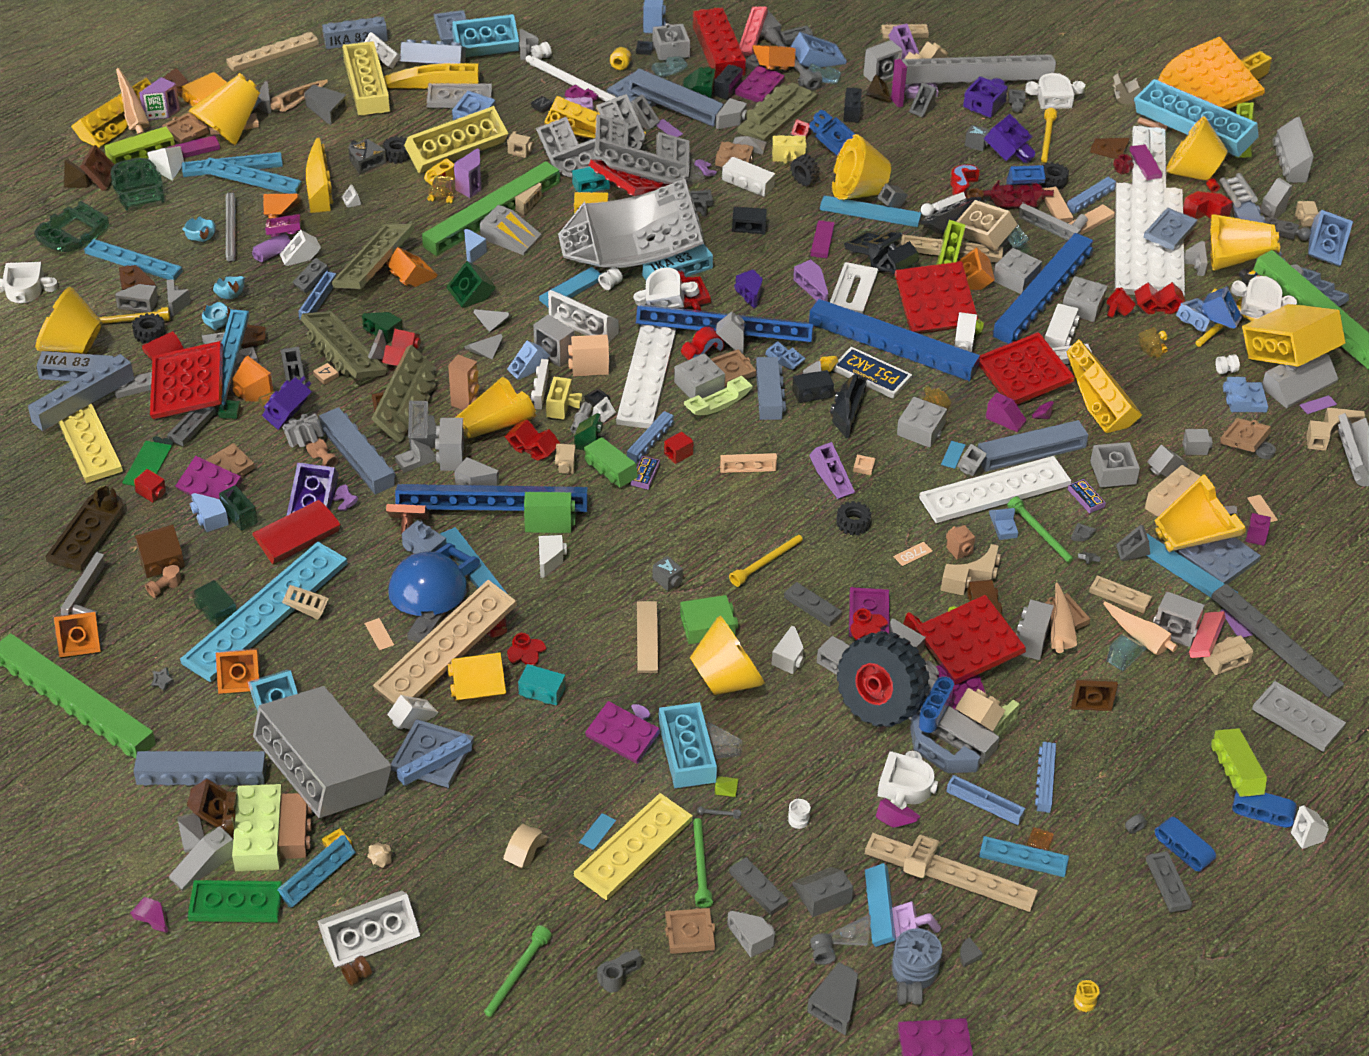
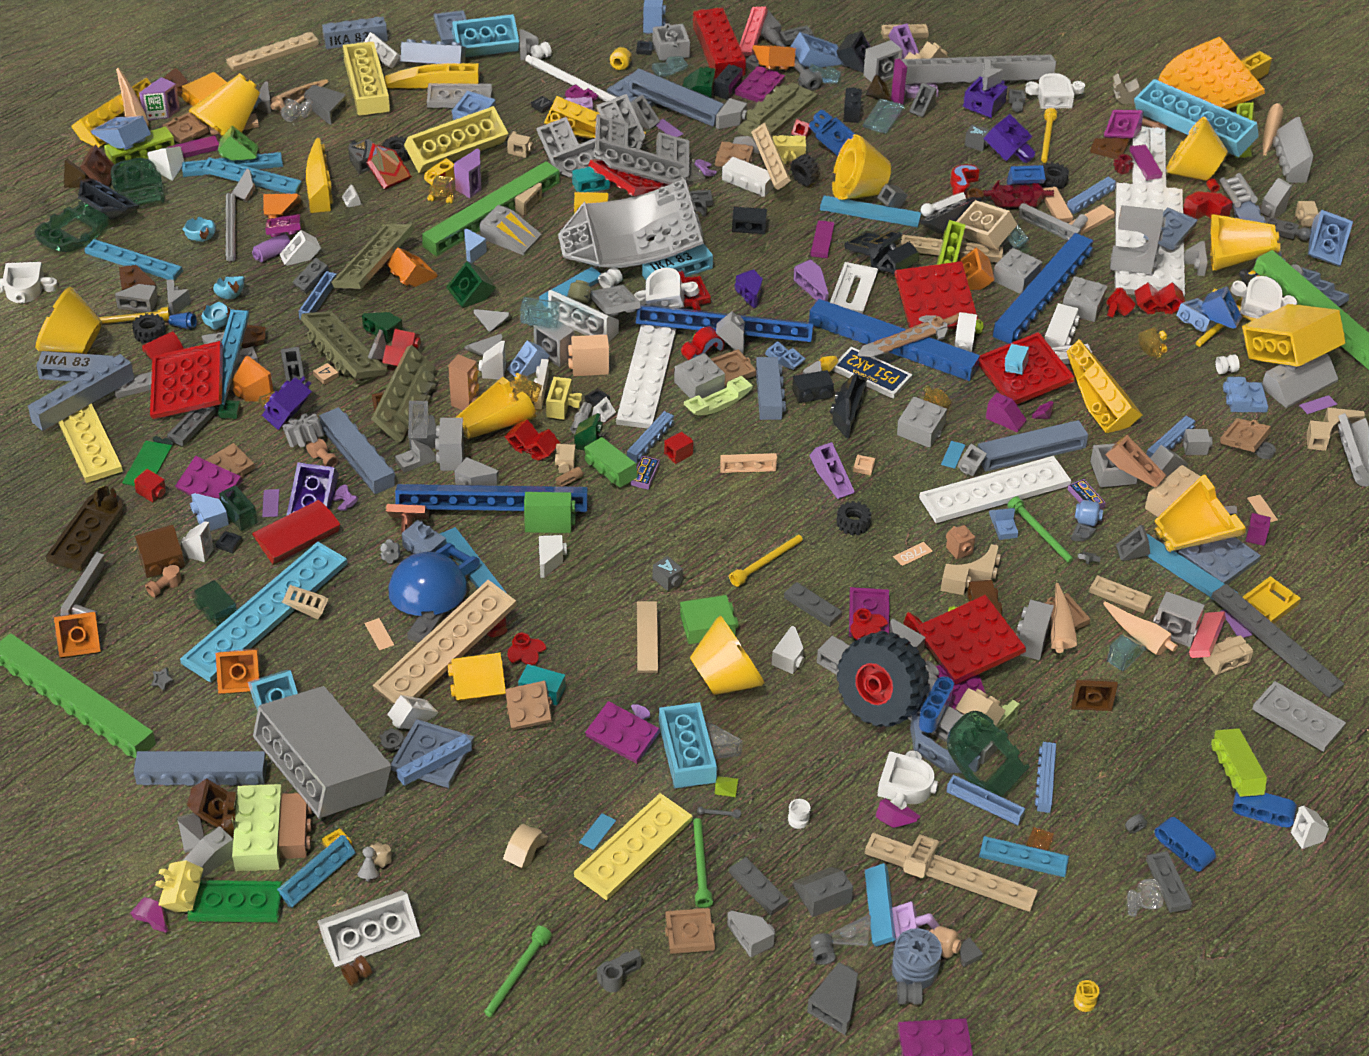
(105, 199): none -> black wedge
(123, 131): none -> medium blue slope
(180, 886): none -> light yellow brick
(183, 320): none -> blue cone
(198, 543): none -> white slope
(229, 542): none -> black tile
(237, 146): none -> bright green slope
(245, 186): none -> light grey tile
(270, 503): none -> medium lavender sticker
(292, 109): none -> clear piece
(368, 869): none -> light grey piece
(387, 166): none -> tile
(390, 551): none -> dark grey plant
(392, 739): none -> dark grey animal
(494, 362): none -> white slope
(521, 384): none -> clear yellow piece
(528, 705): none -> medium nougat plate
(540, 312): none -> clear light blue brick
(569, 477): none -> medium nougat piece
(580, 291): none -> olive head
(615, 300): none -> light grey plate
(771, 156): none -> tan plate
(853, 51): none -> black slope
(883, 116): none -> clear light blue piece
(931, 326): none -> sword
(948, 939): none -> light nougat head
(970, 737): none -> clear green slope
(990, 75): none -> light grey slope
(1016, 359): none -> medium azure brick
(1088, 513): none -> medium blue head
(1124, 124): none -> magenta slope
(1134, 461): none -> nougat slope
(1141, 258): none -> light grey arch
(1147, 896): none -> clear piece
(1173, 436): none -> medium blue piece
(1268, 603): none -> yellow container
(1271, 126): none -> light nougat piece

